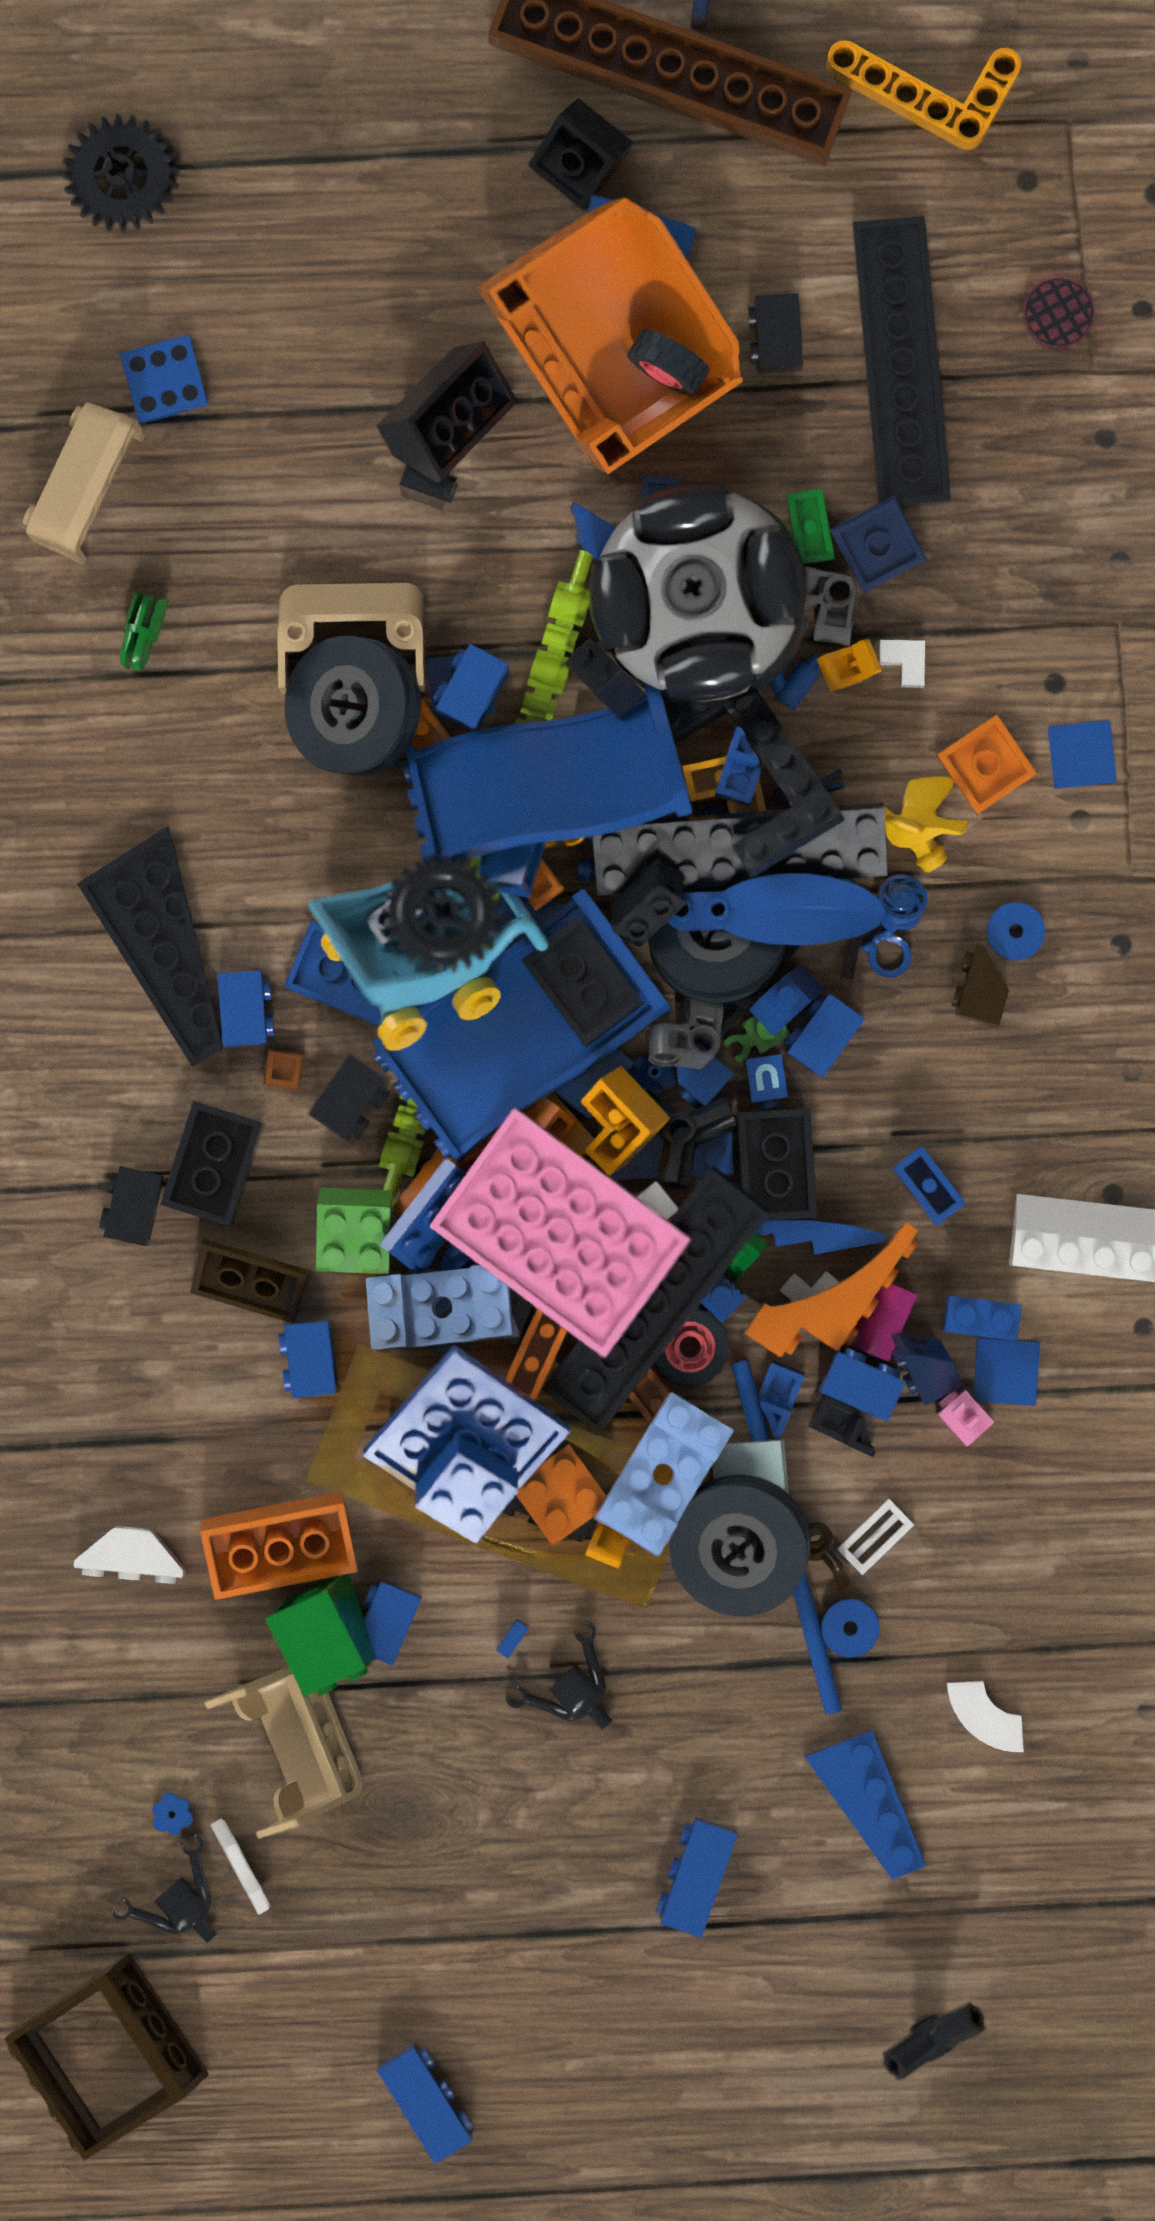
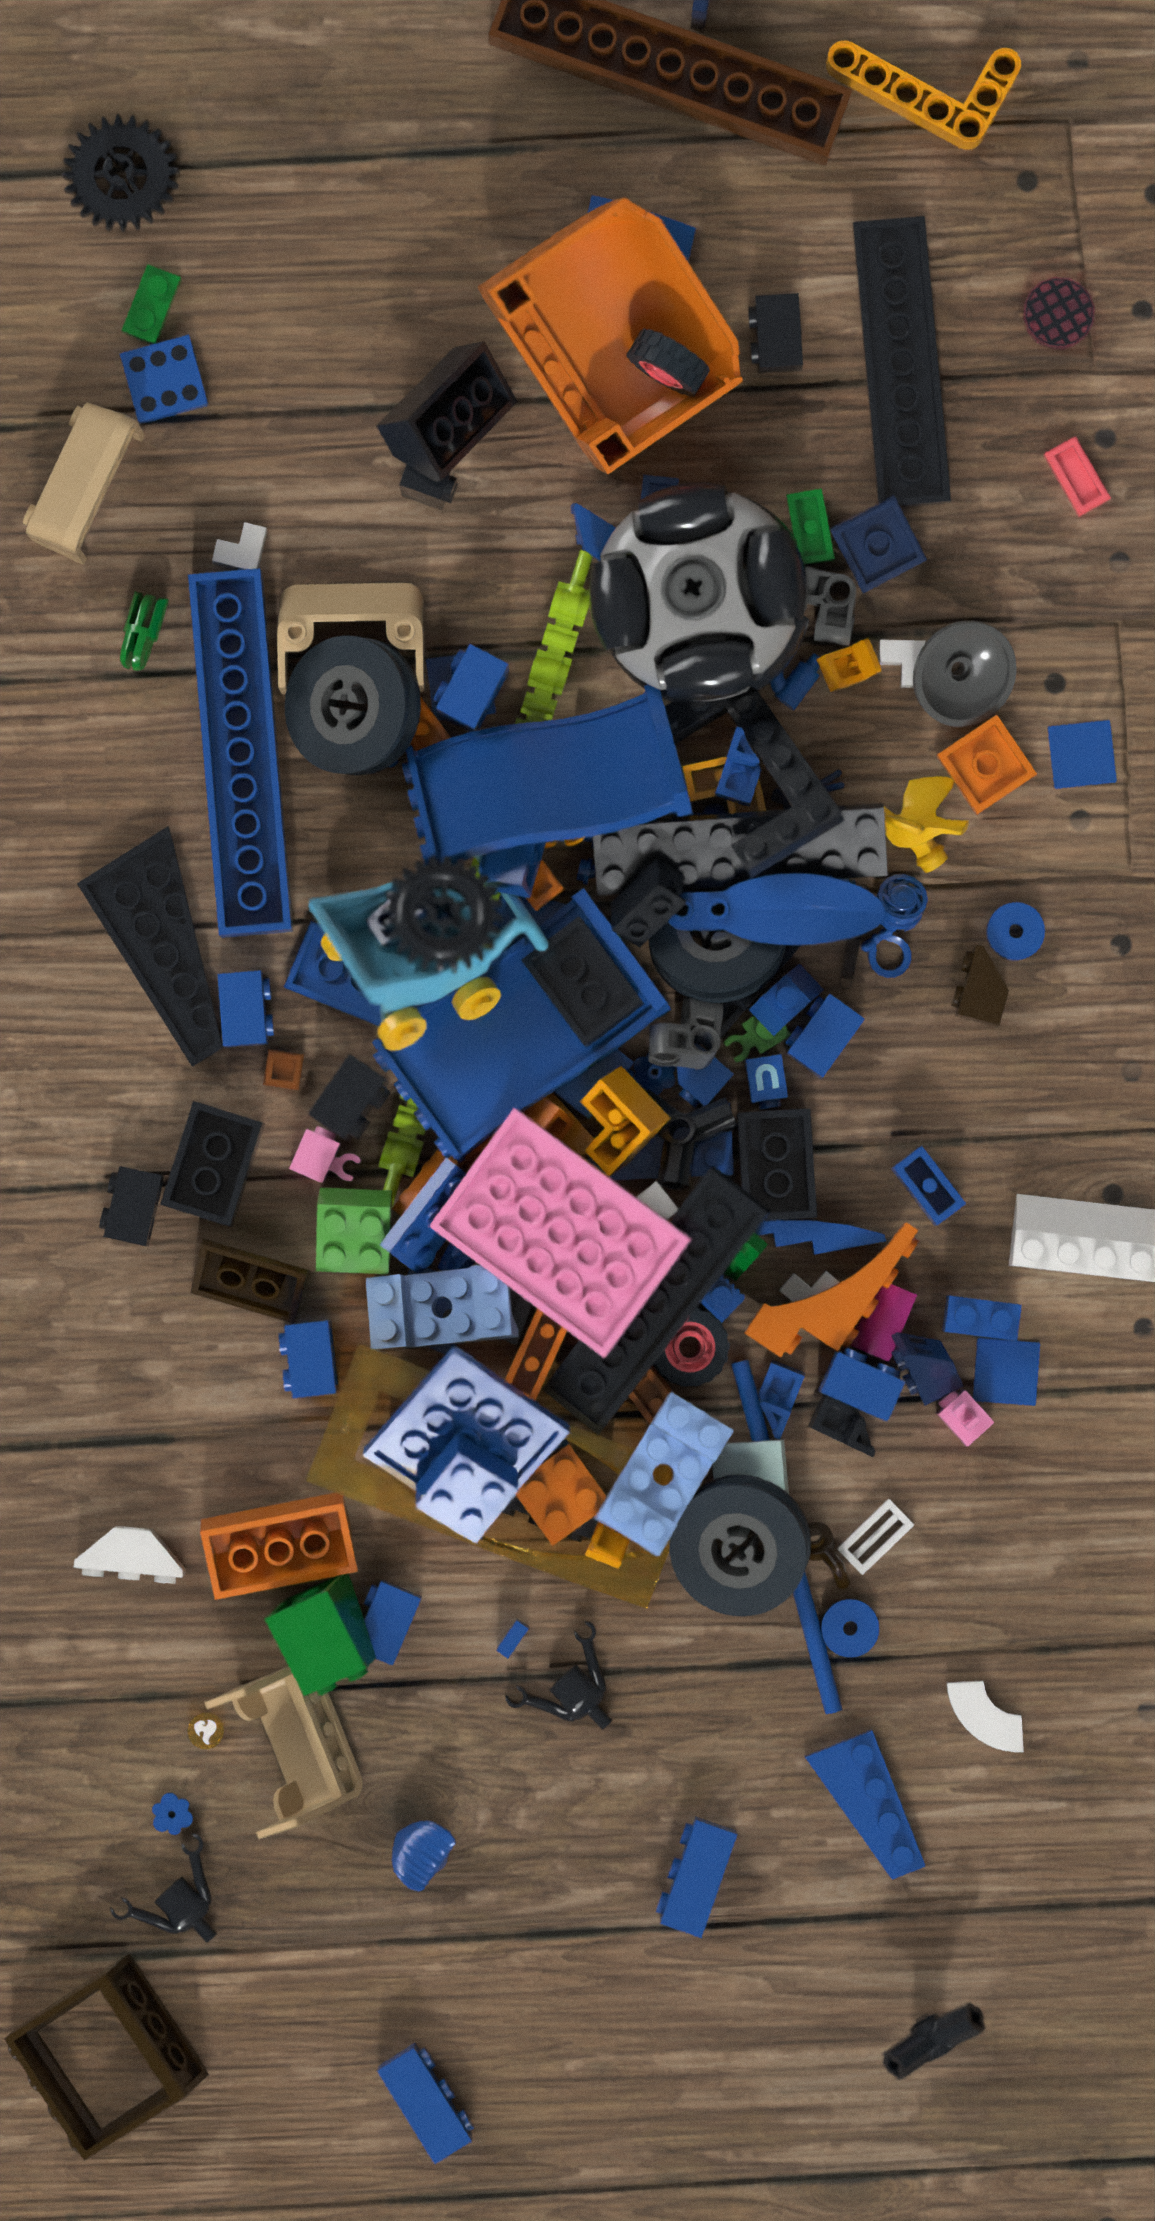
(151, 304): none -> green plate
(205, 1730): none -> clear yellow tile
(240, 753): none -> blue brick
(240, 1866): white tile -> none
(246, 553): none -> white piece
(318, 1156): none -> bright pink brick
(420, 1853): none -> blue hair
(580, 153): black slope -> none
(604, 678): black brick -> none
(979, 683): none -> dark grey dish
(1077, 476): none -> coral tile

